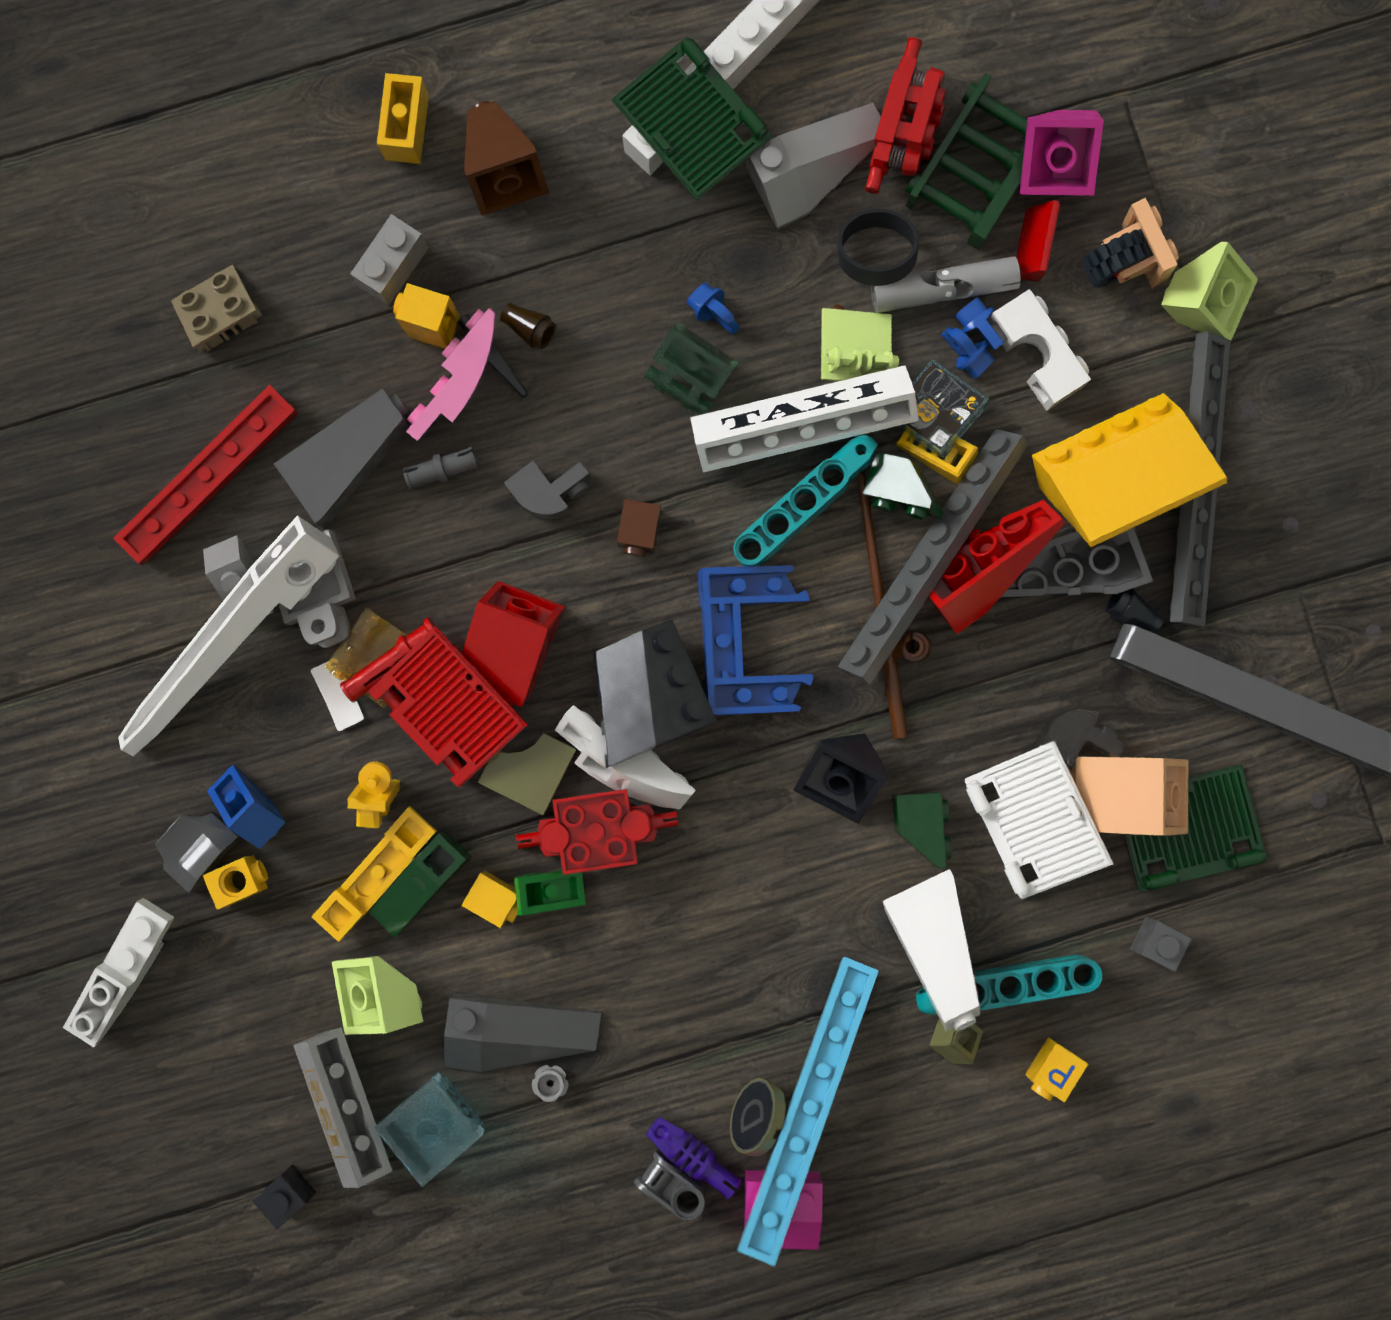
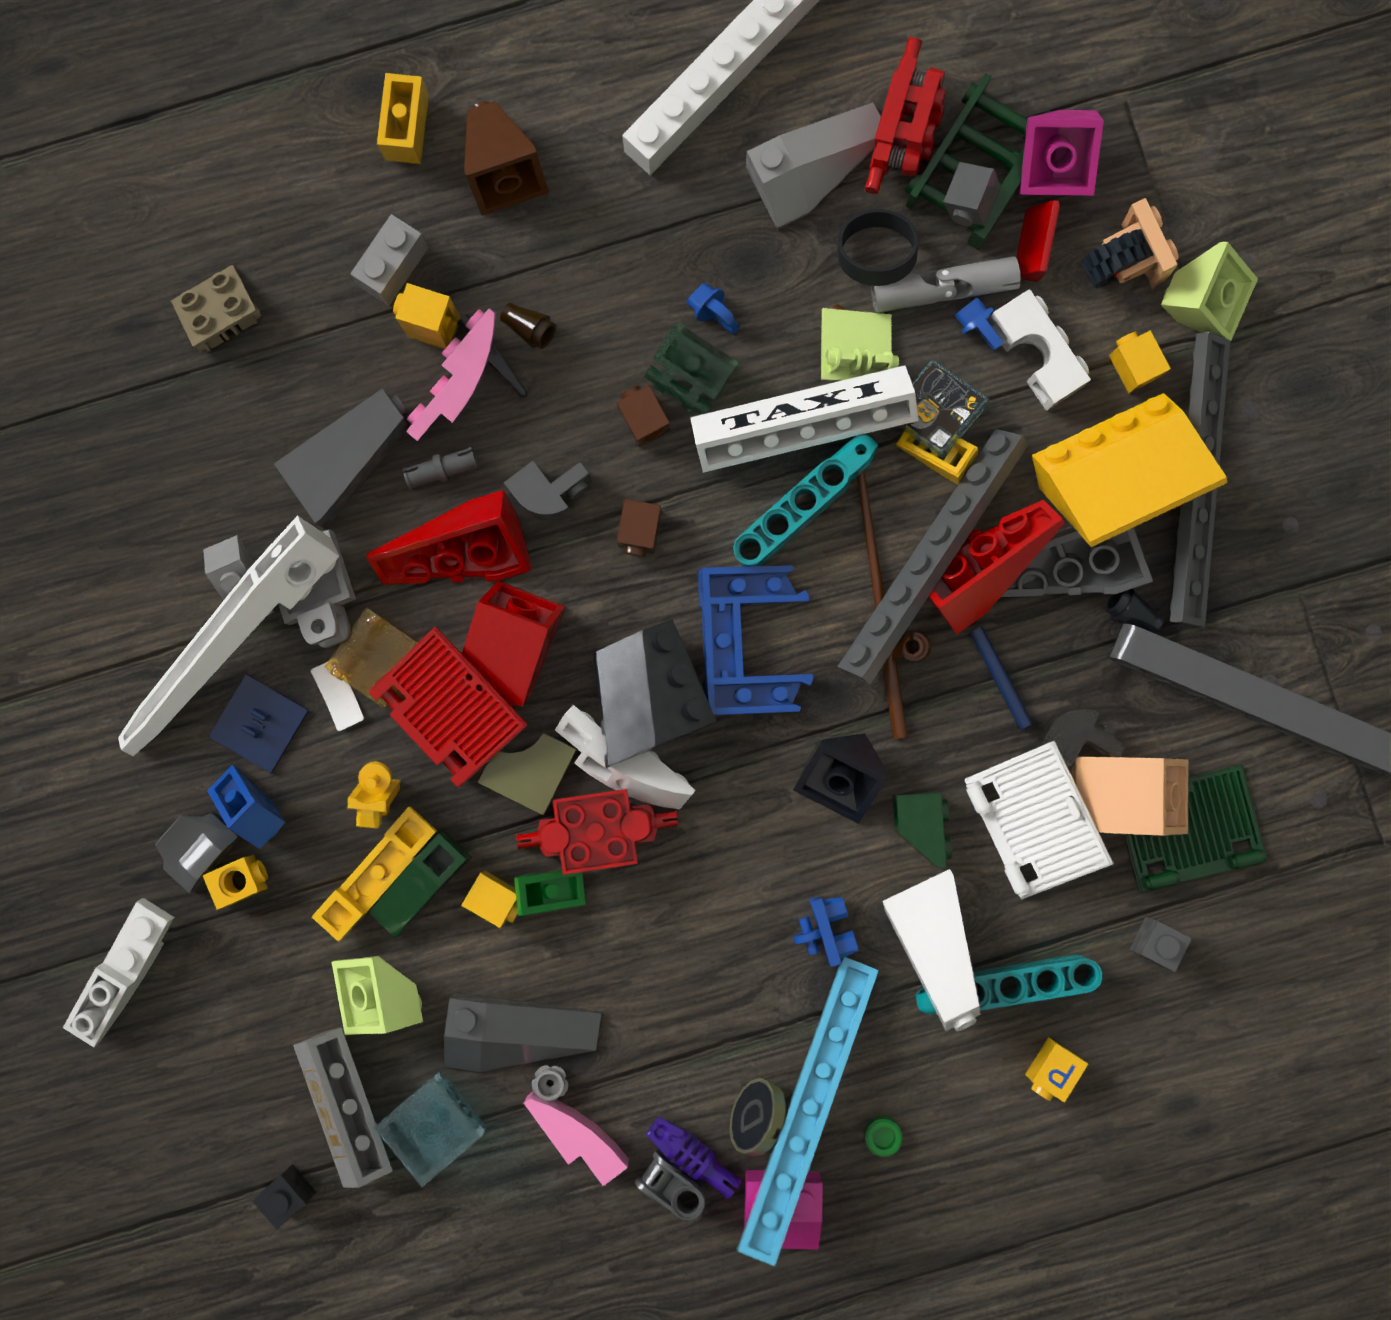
(205, 475): red plate -> none
(258, 723): none -> dark blue piece
(368, 676): red pin -> none
(468, 541): none -> red wedge
(578, 1136): none -> bright pink slope
(643, 414): none -> reddish brown brick
(691, 118): dark green window -> none
(836, 945): none -> blue hips
(883, 1136): none -> green tile
(900, 485): slope -> none
(956, 1046): olive slope -> none
(972, 194): none -> dark grey brick
(972, 357): blue piece -> none
(1001, 677): none -> dark blue bar
(1138, 360): none -> yellow brick

